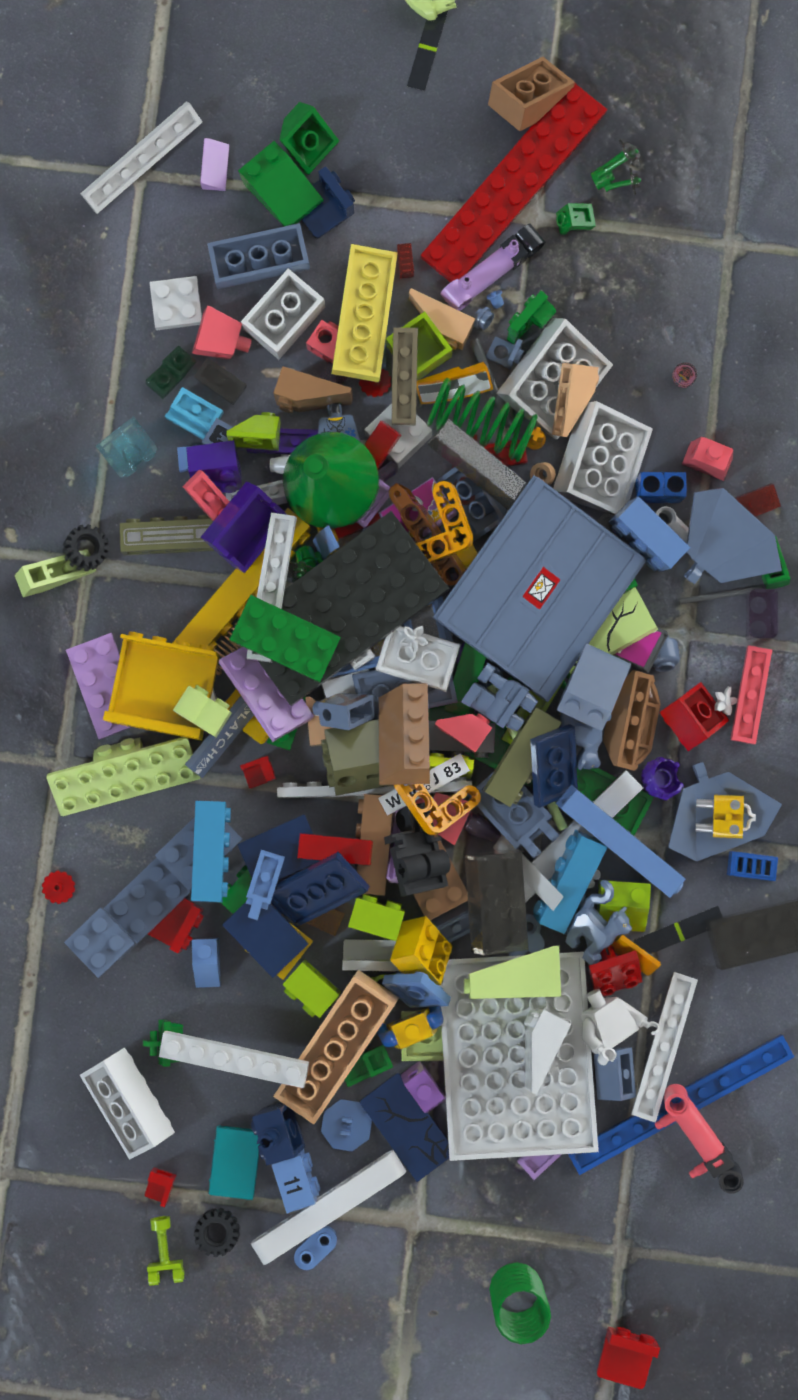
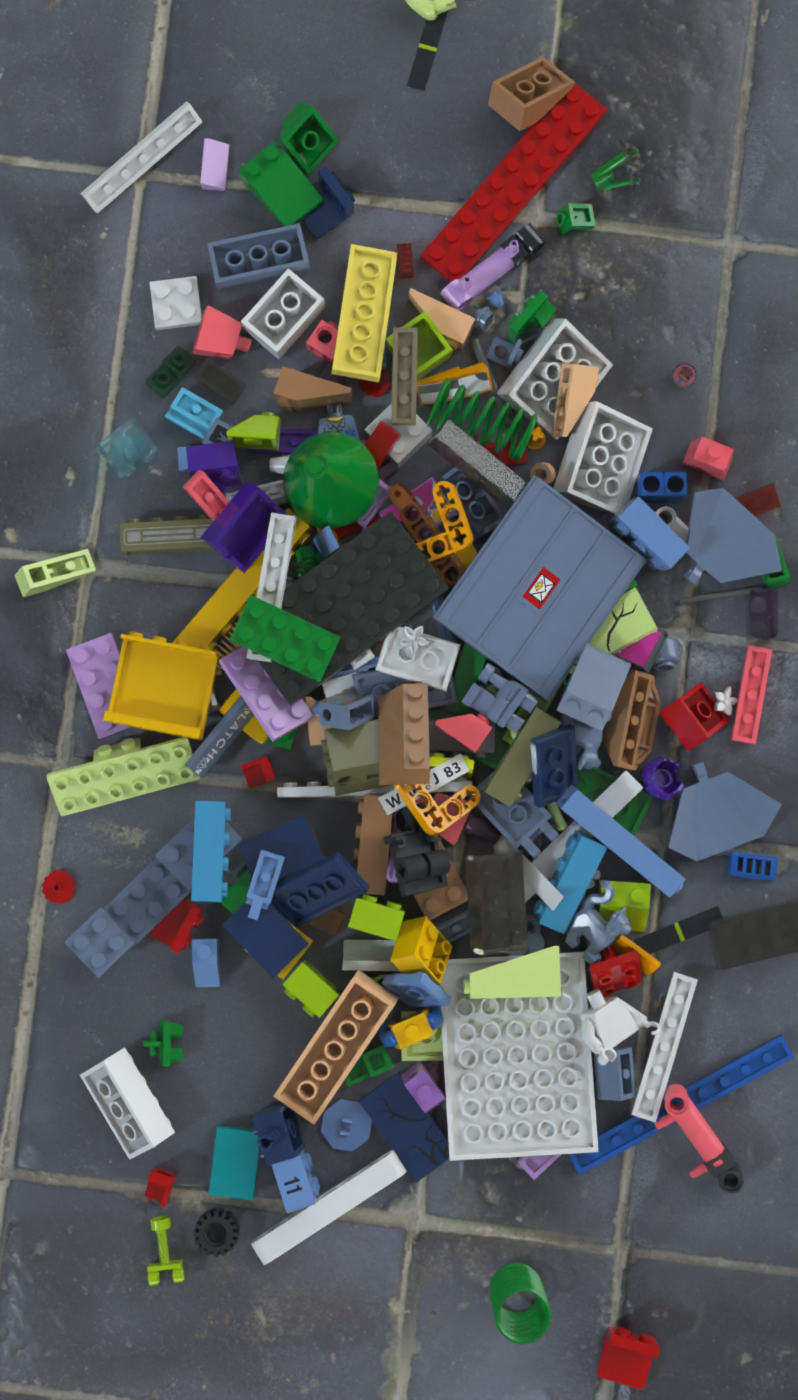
(95, 538): black tyre -> none
(203, 711): yellowish green brick -> none
(234, 1059): white plate -> none
(315, 1248): medium blue plate -> none
(320, 847): red tile -> none
(542, 1041): white slope -> none
(727, 816): yellow piece -> none

